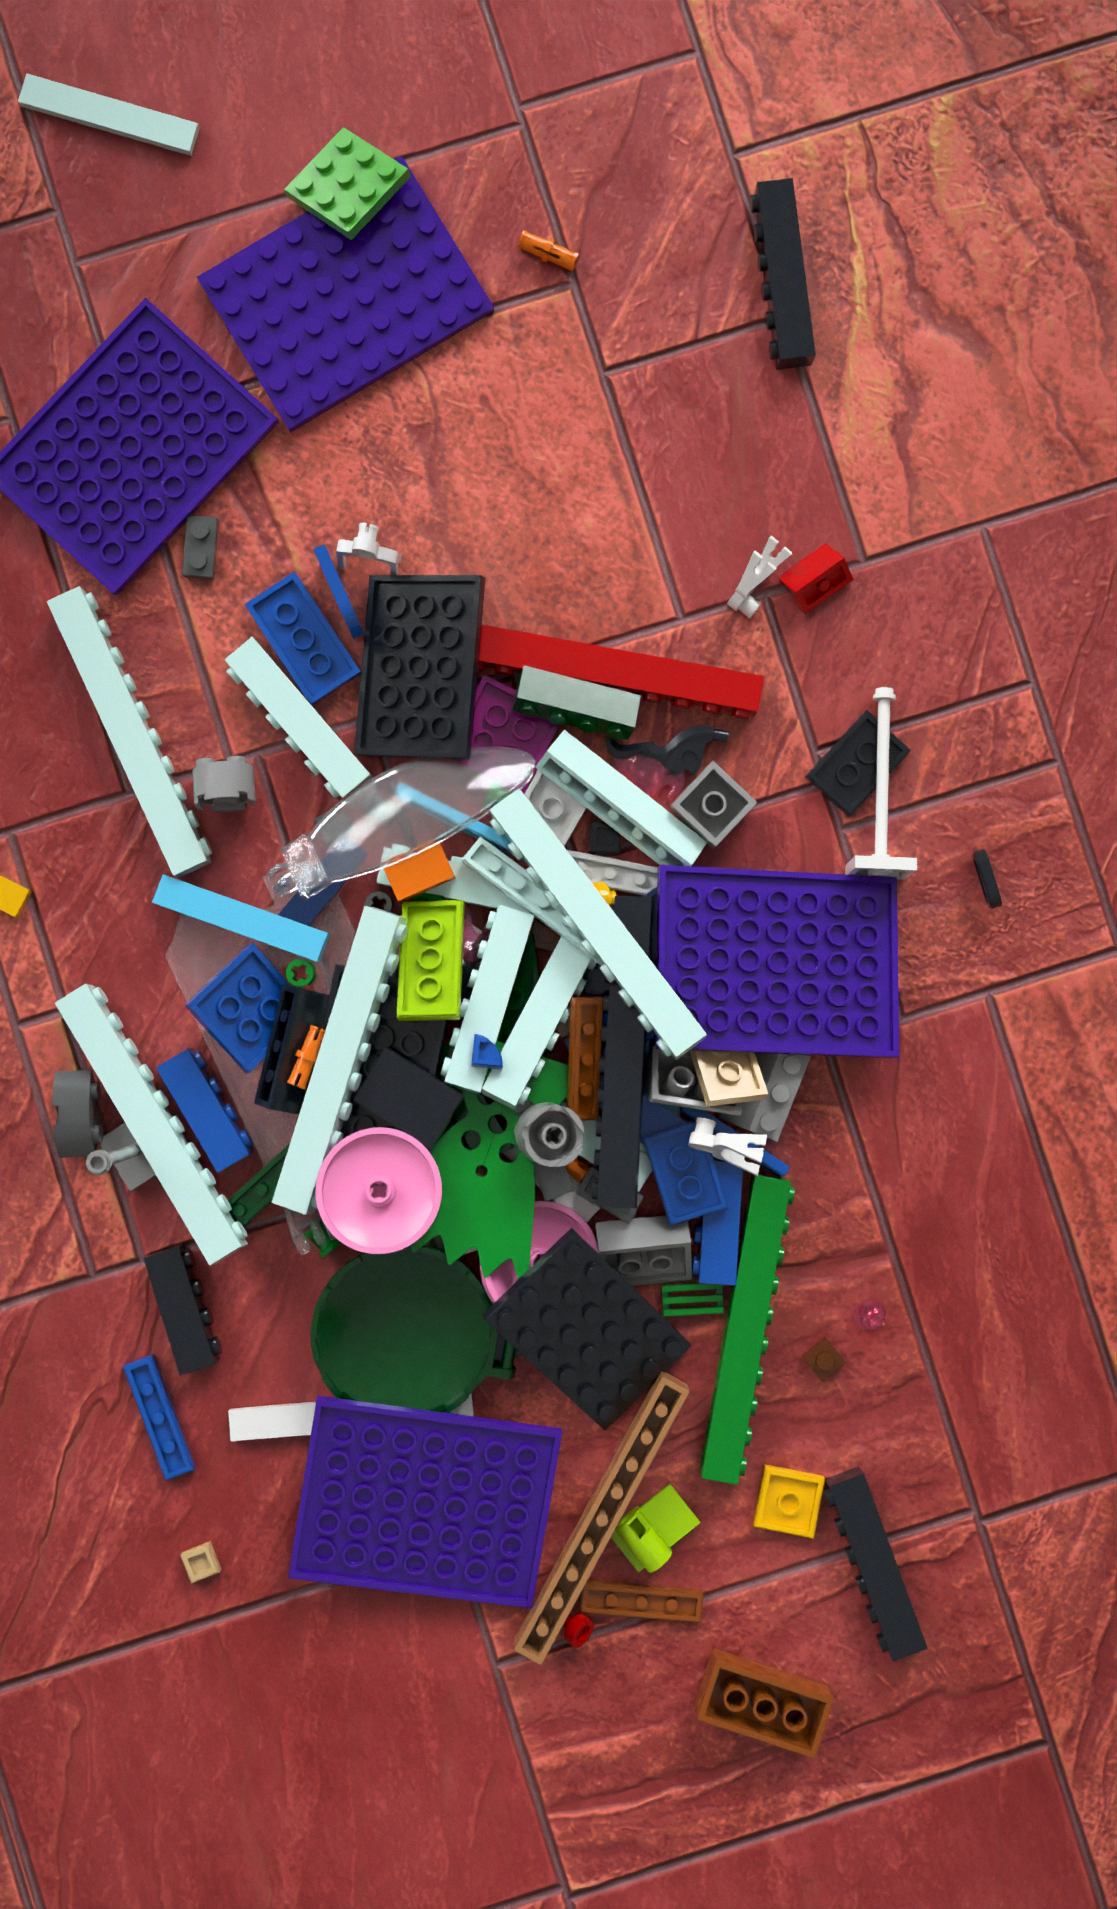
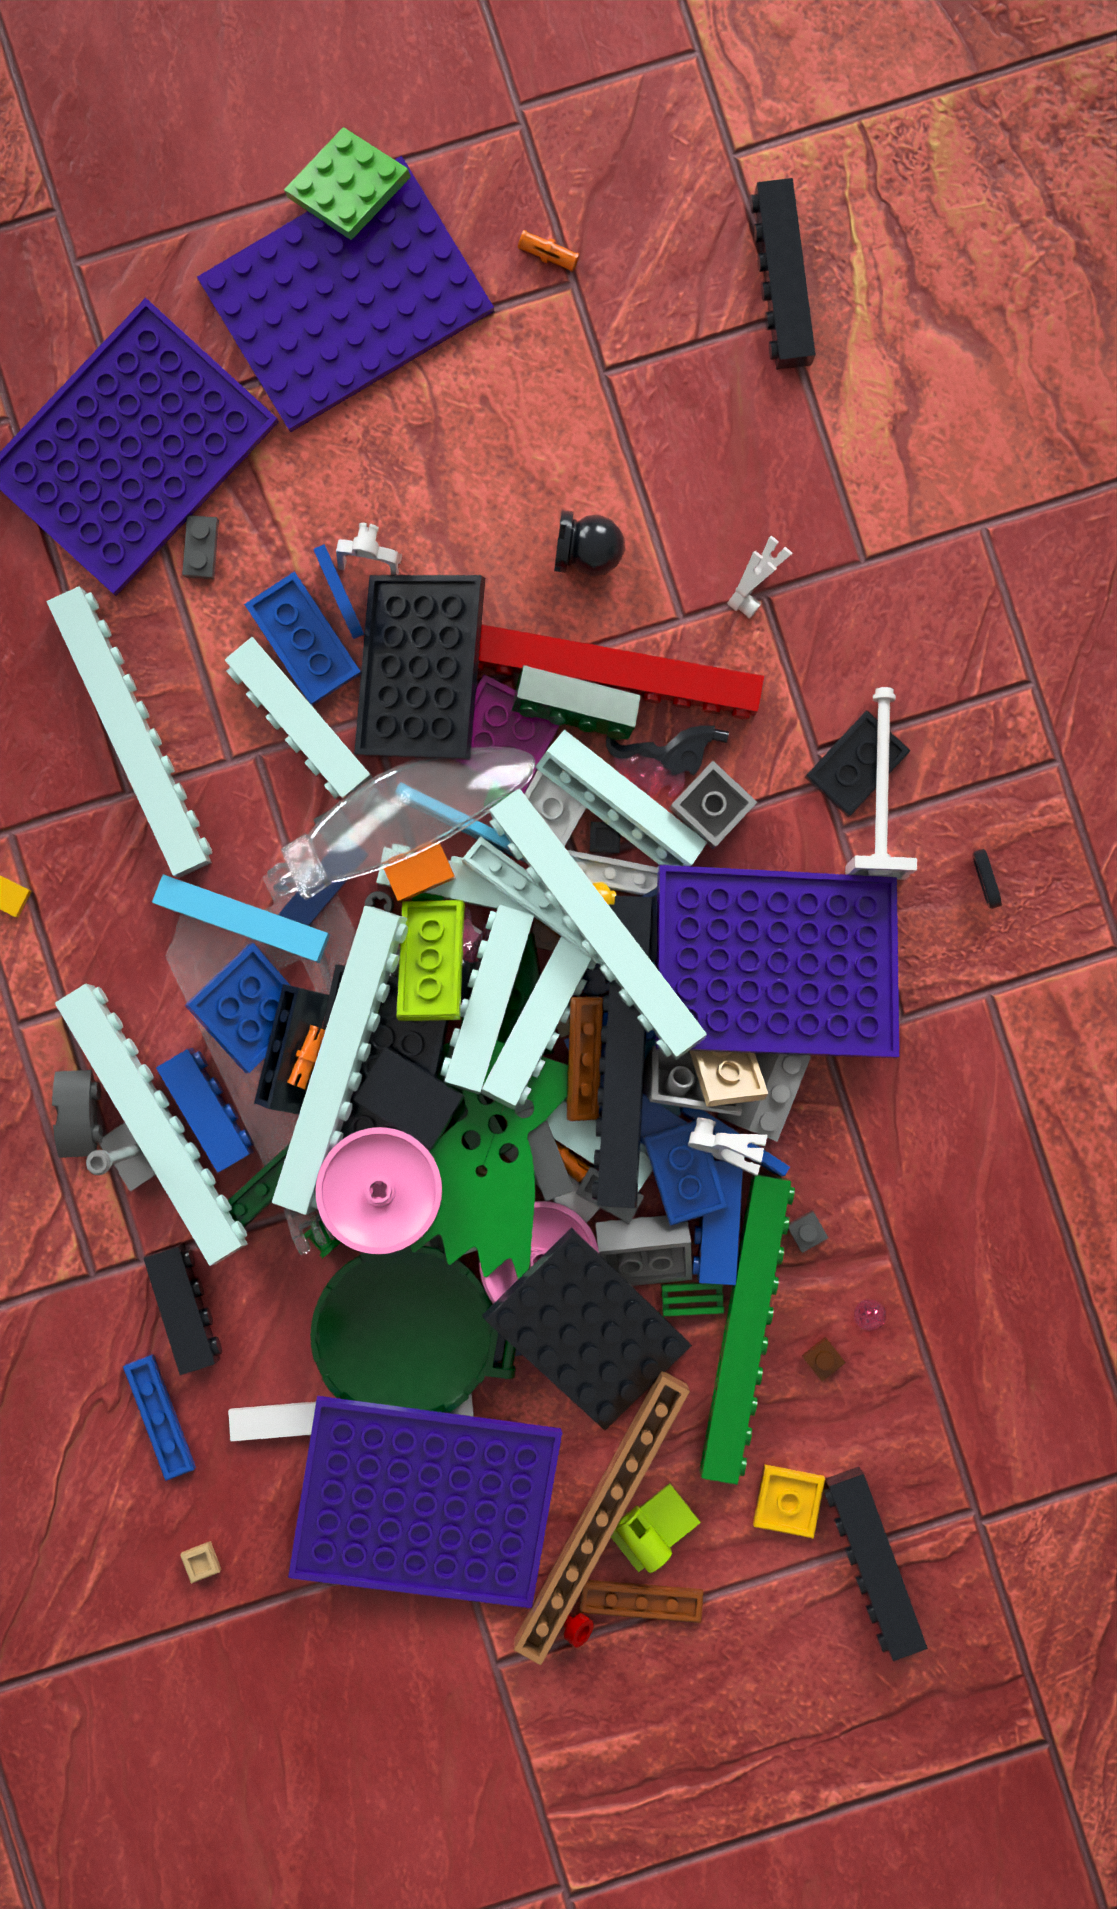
(108, 114): light aqua tile -> none
(223, 784): light grey brick -> none
(292, 975): green bush -> none
(485, 1054): blue tile -> none
(566, 1134): light grey brick -> none
(590, 544): none -> black tile
(763, 1703): dark orange brick -> none
(807, 1231): none -> dark grey plate
(816, 577): red panel -> none

